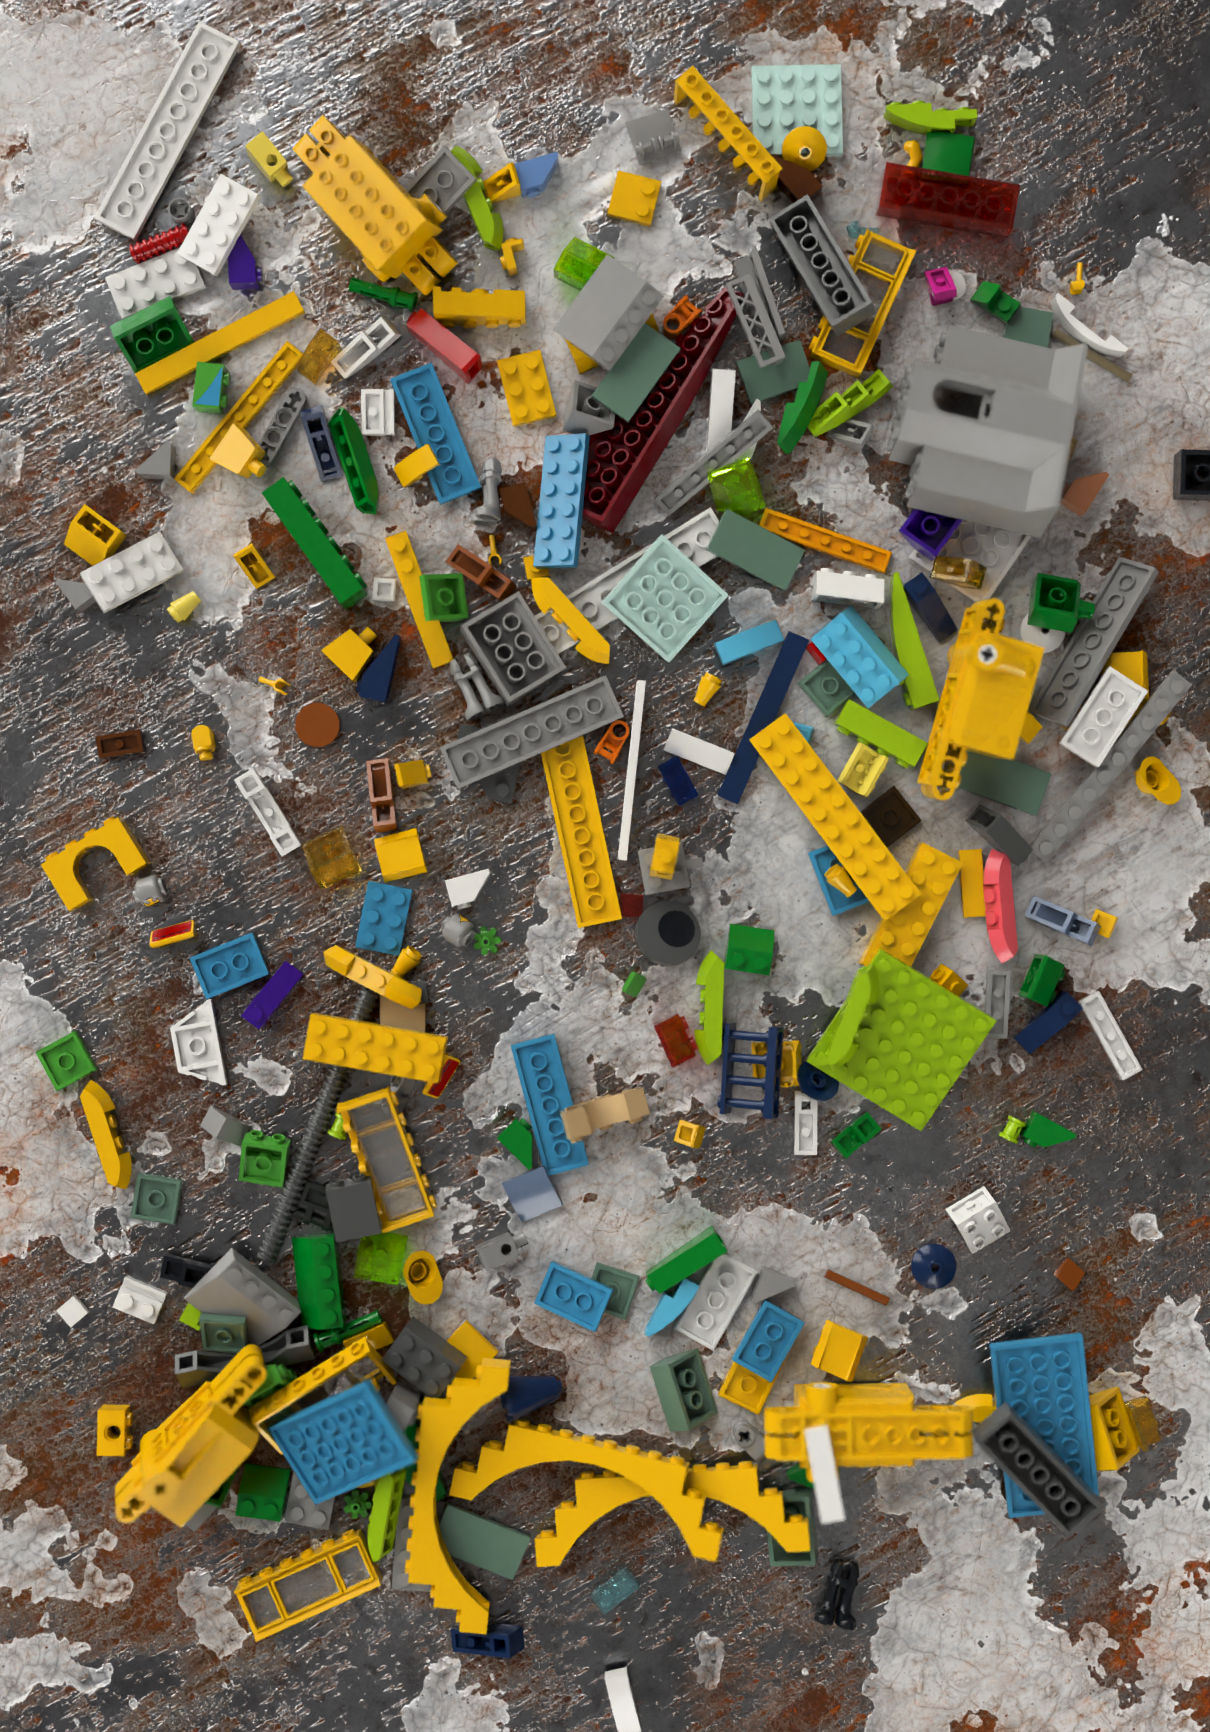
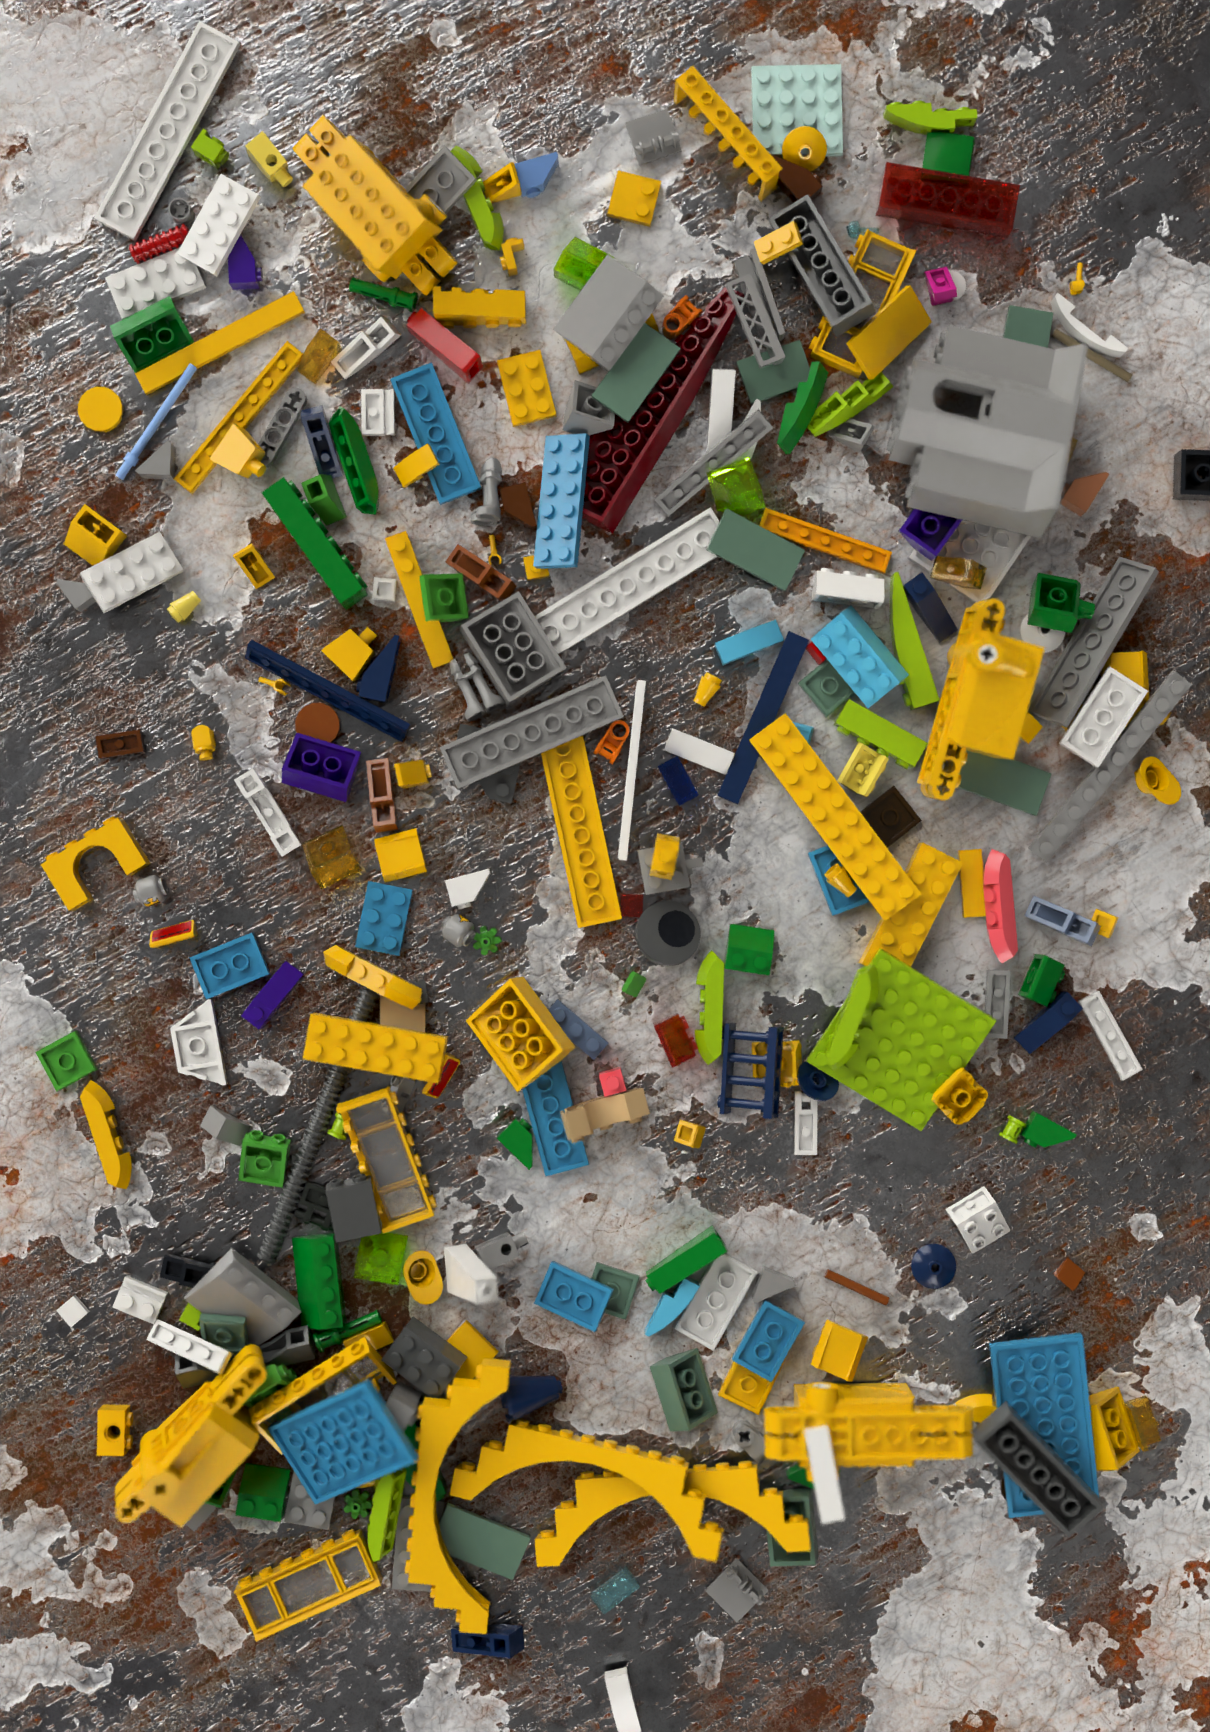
(100, 409): none -> yellow tile
(131, 458): none -> light blue bar
(156, 1198): sand green tile -> none
(189, 1346): none -> white tile
(210, 149): none -> lime brick
(211, 388): bright green brick -> none
(320, 767): none -> dark purple slope
(324, 498): none -> bright green slope
(327, 691): none -> dark blue tile
(406, 961): yellow cone -> none
(468, 1275): none -> white slope
(520, 1033): none -> yellow slope
(532, 1193): sand blue slope -> none
(549, 598): yellow brick -> none
(577, 1030): none -> sand blue plate
(612, 1081): none -> coral brick
(664, 598): light aqua plate -> none
(737, 1590): none -> light grey hinge
(778, 242): none -> yellow plate
(843, 1617): black piece -> none
(855, 1135): green slope -> none
(889, 332): none -> yellow tile
(914, 150): yellow arm -> none
(948, 979): yellow bracket -> none
(960, 1097): none -> yellow slope
(995, 301): green slope -> none
(999, 834): dark grey slope -> none

